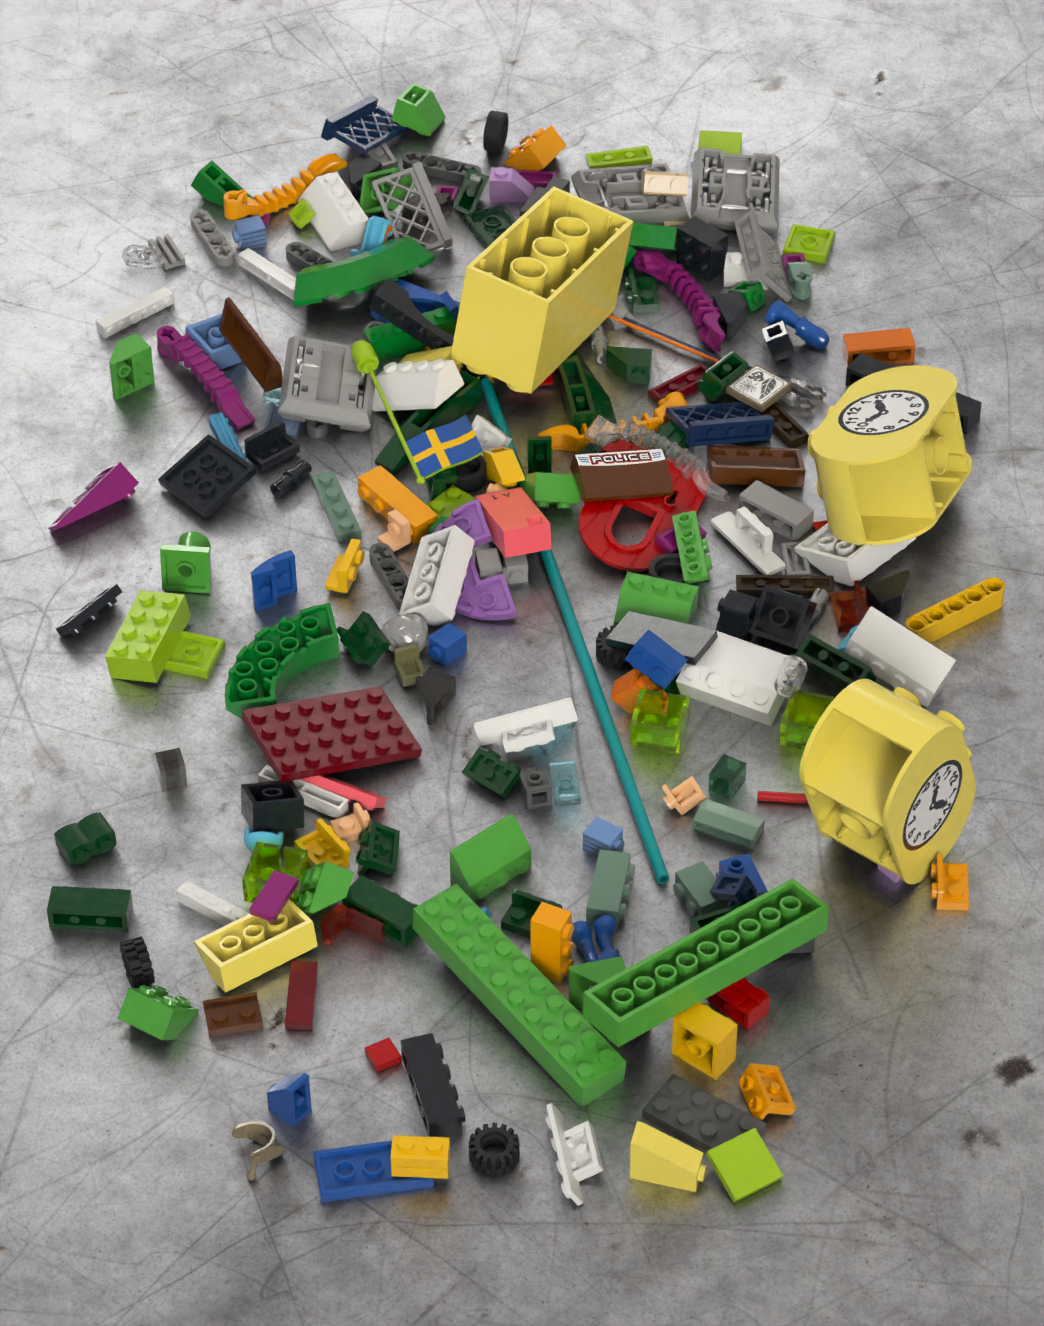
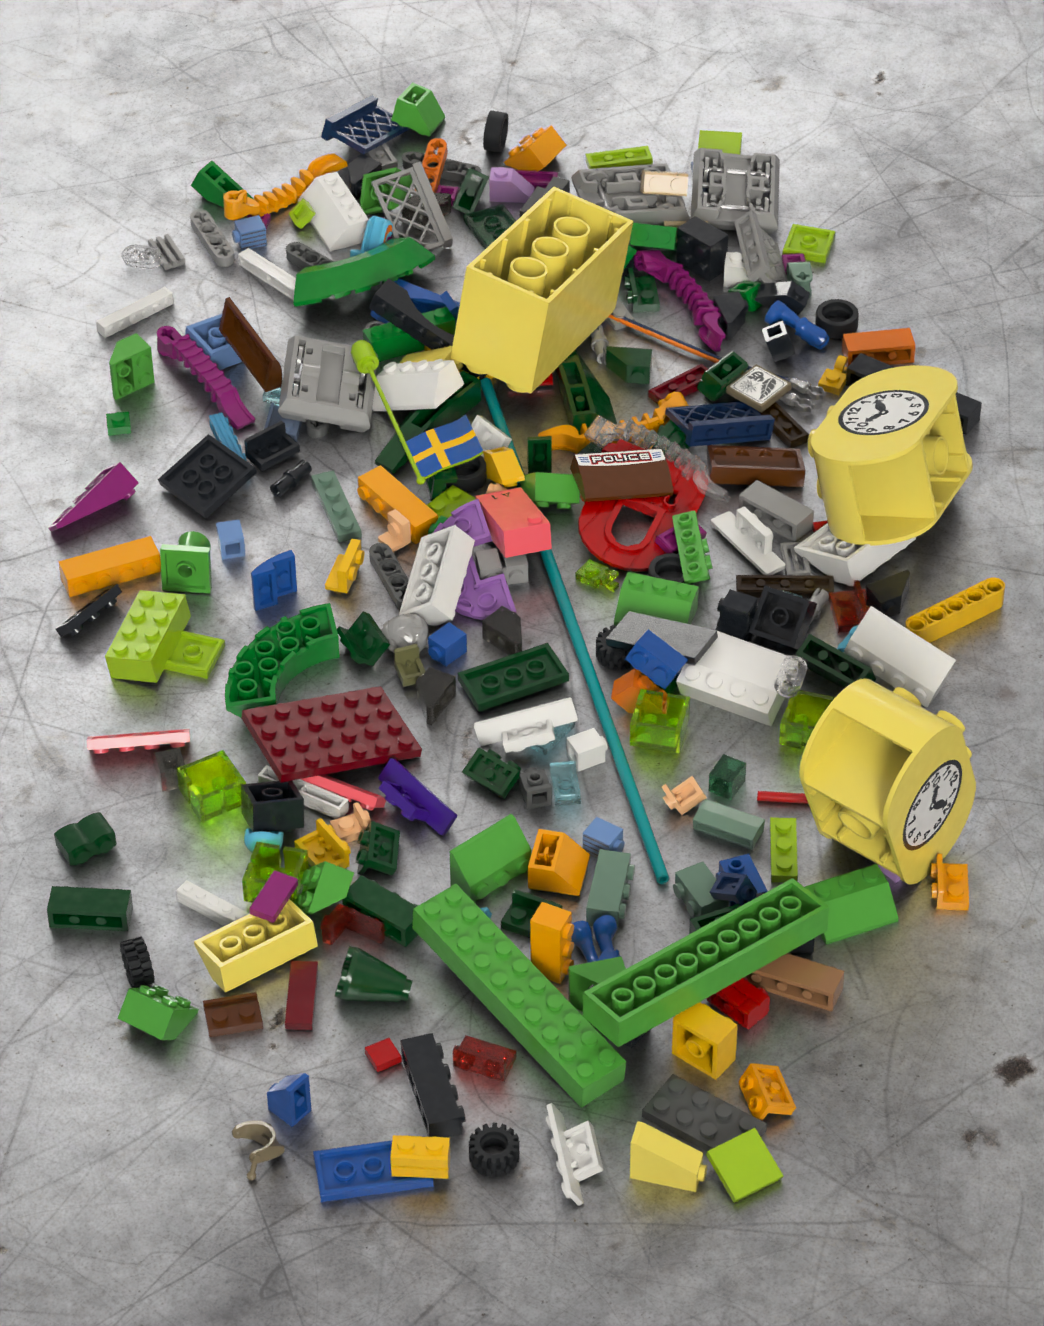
(110, 566): none -> light orange brick
(118, 423): none -> green plate
(149, 740): none -> plate
(211, 785): none -> clear neon green piece
(230, 539): none -> medium blue brick
(370, 979): none -> dark green cone
(414, 798): none -> dark purple bracket
(430, 156): none -> orange beam
(484, 1058): none -> clear red bracket
(503, 630): none -> clear smoke slope
(513, 677): none -> dark green plate
(557, 864): none -> light orange slope
(586, 749): none -> white brick
(595, 573): none -> clear neon green plate
(783, 849): none -> lime plate
(787, 292): none -> black slope
(800, 981): none -> medium nougat brick
(834, 380): none -> yellow plate
(840, 308): none -> black tyre
(856, 903): none -> bright green slope

